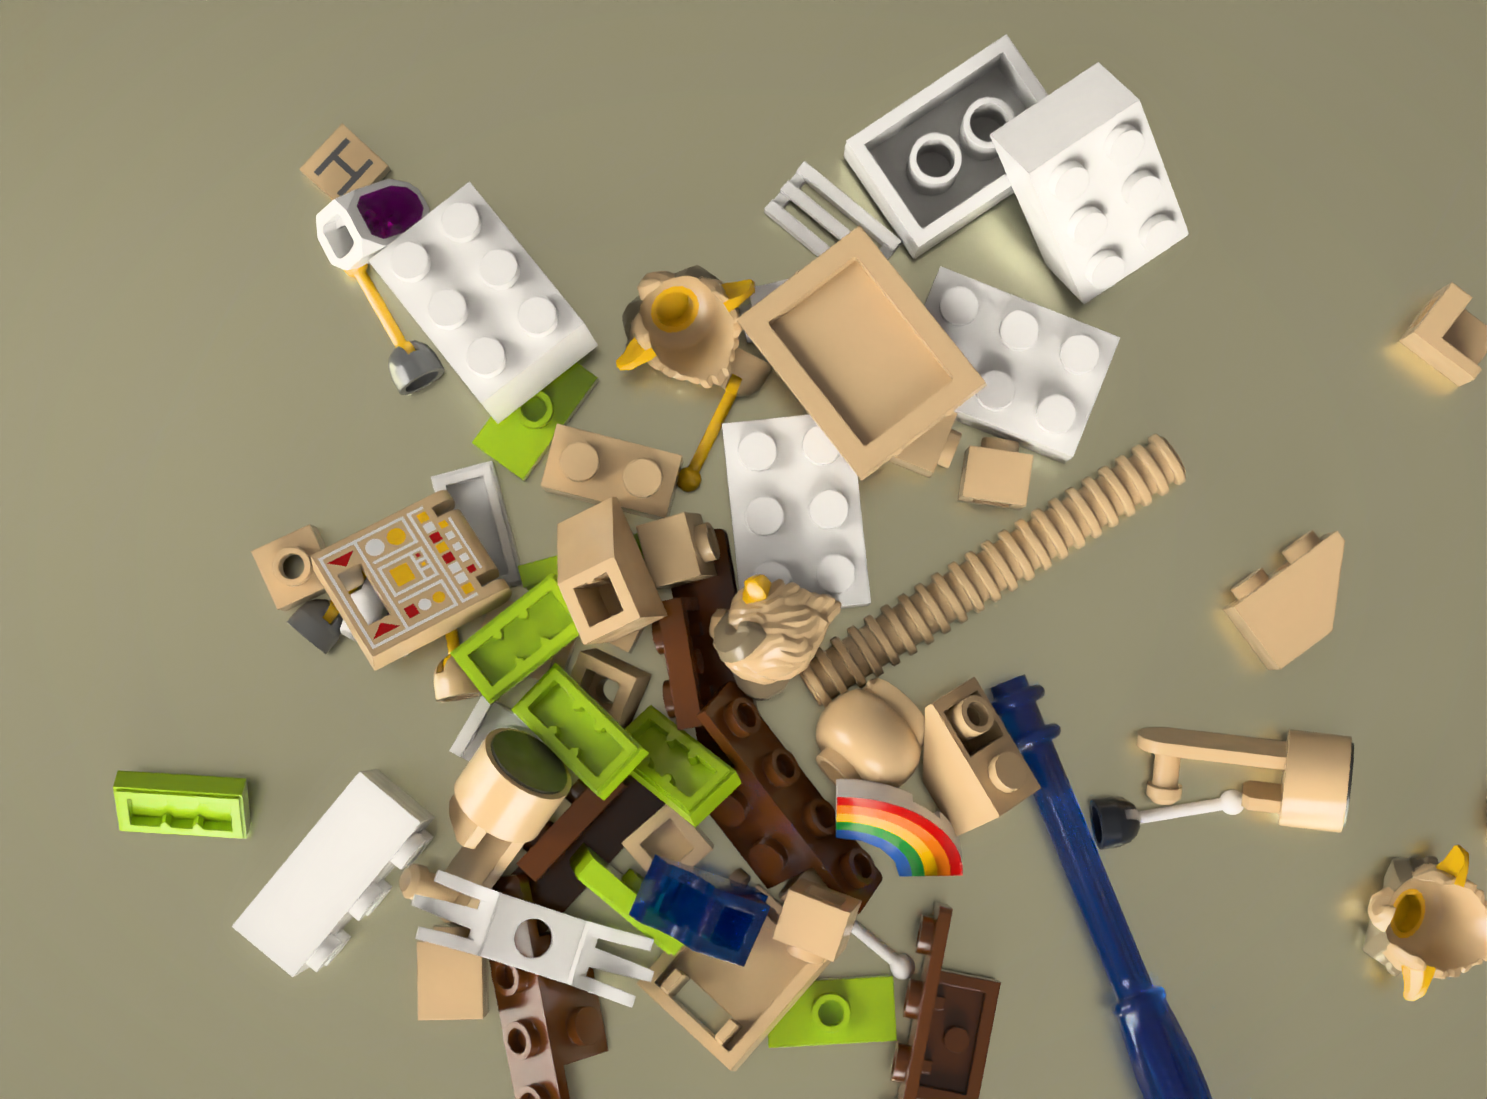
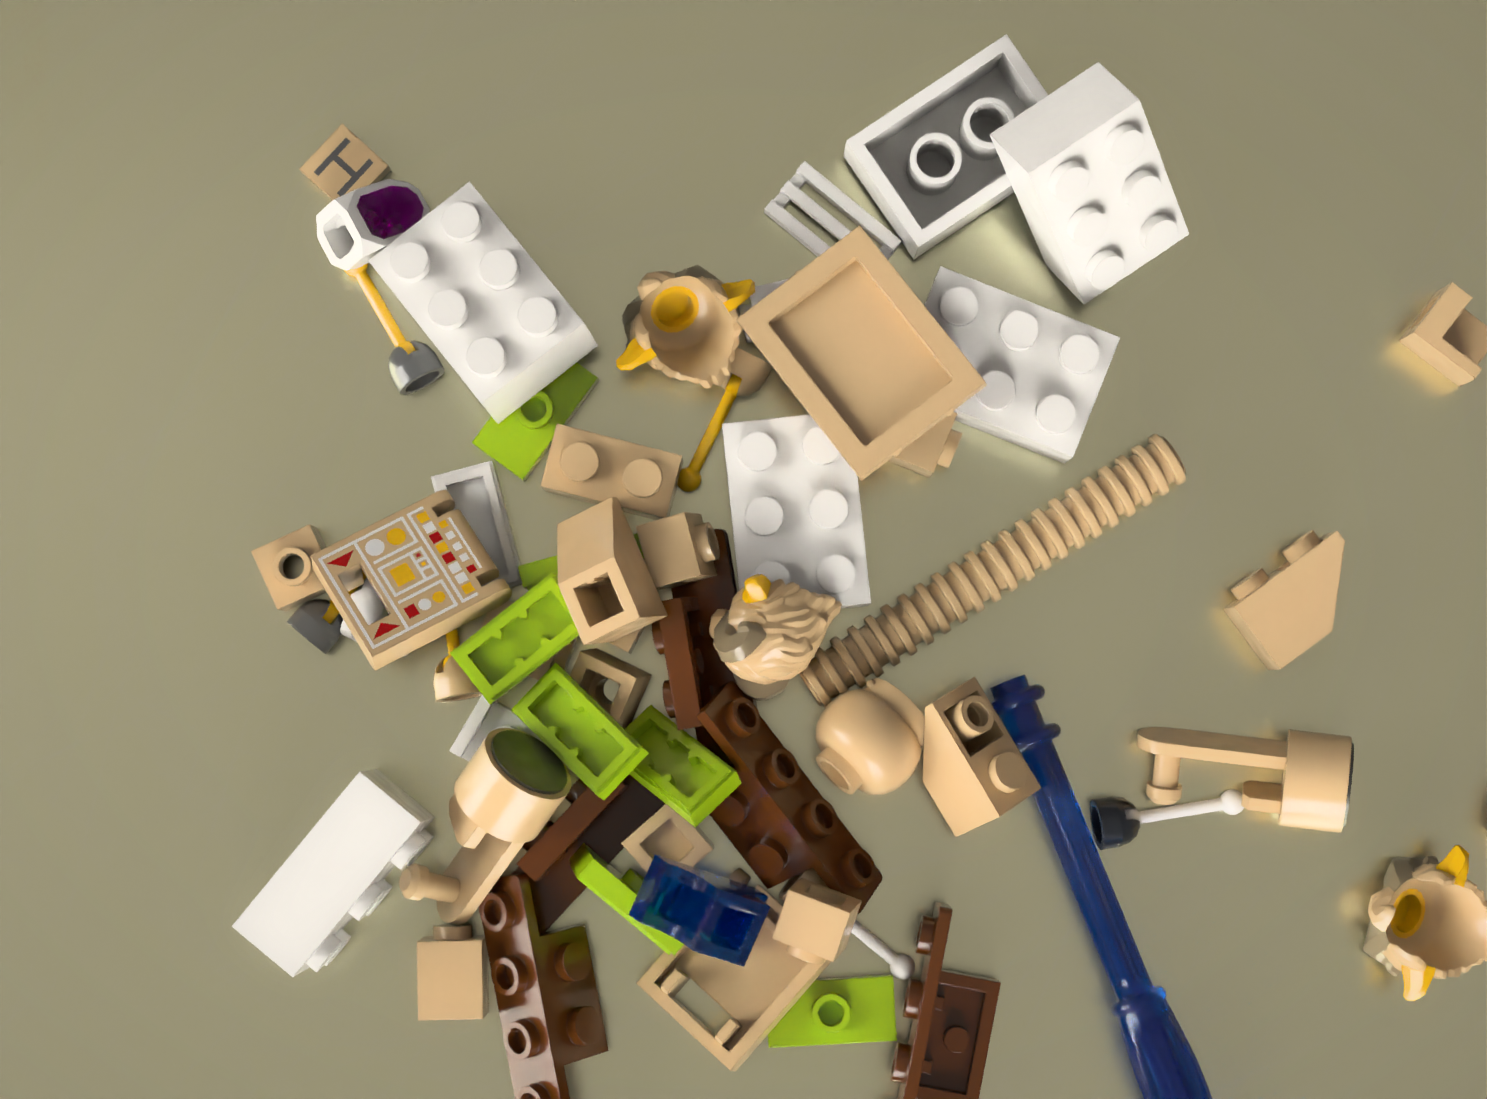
(182, 804): lime plate -> none
(571, 944): white piece -> none
(907, 832): tile -> none
(996, 474): tan plate -> none

